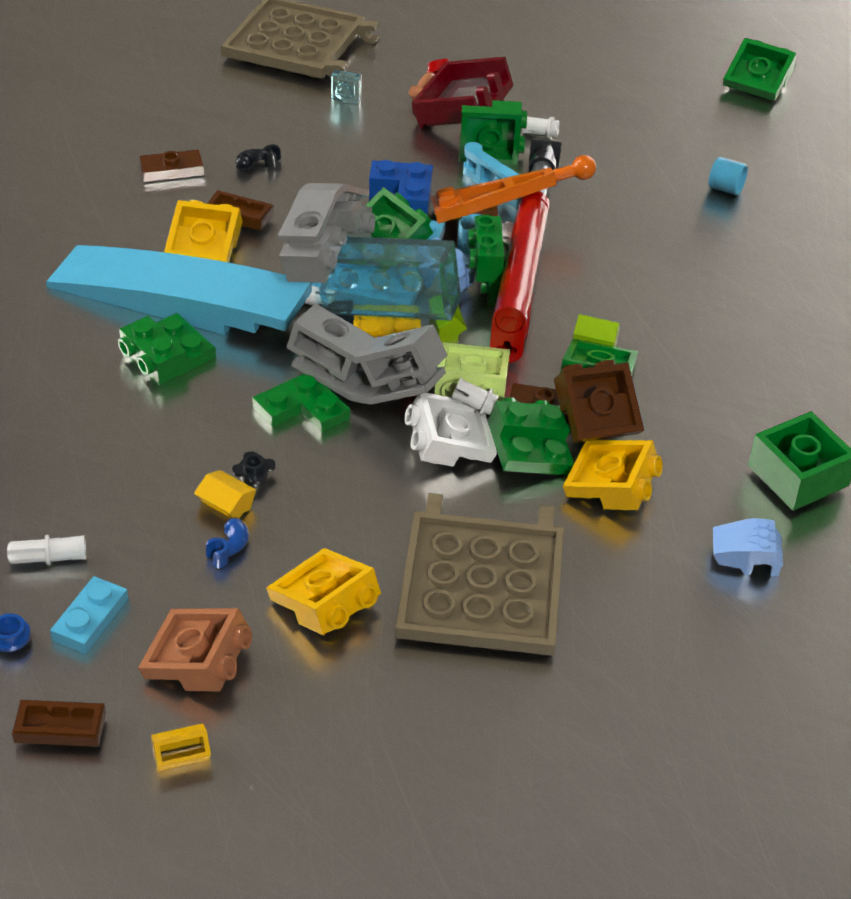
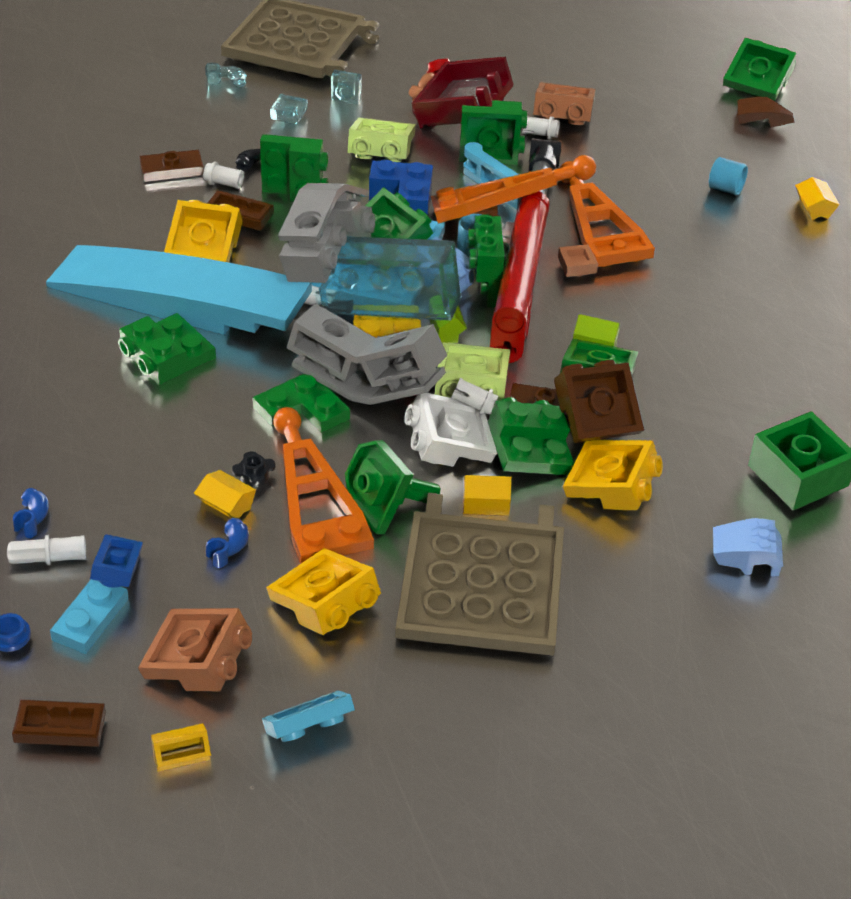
(30, 518): none -> blue arm
(116, 561): none -> blue plate
(215, 72): none -> clear light blue arm
(223, 175): none -> white pin
(289, 109): none -> clear light blue plate
(291, 163): none -> green plate
(324, 710): none -> medium azure plate
(341, 534): none -> orange plate
(381, 139): none -> yellowish green plate
(382, 482): none -> green piece
(487, 495): none -> yellow piece
(564, 102): none -> nougat plate
(577, 260): none -> nougat plate
(612, 249): none -> orange plate
(762, 108): none -> reddish brown slope
(817, 198): none -> yellow piece

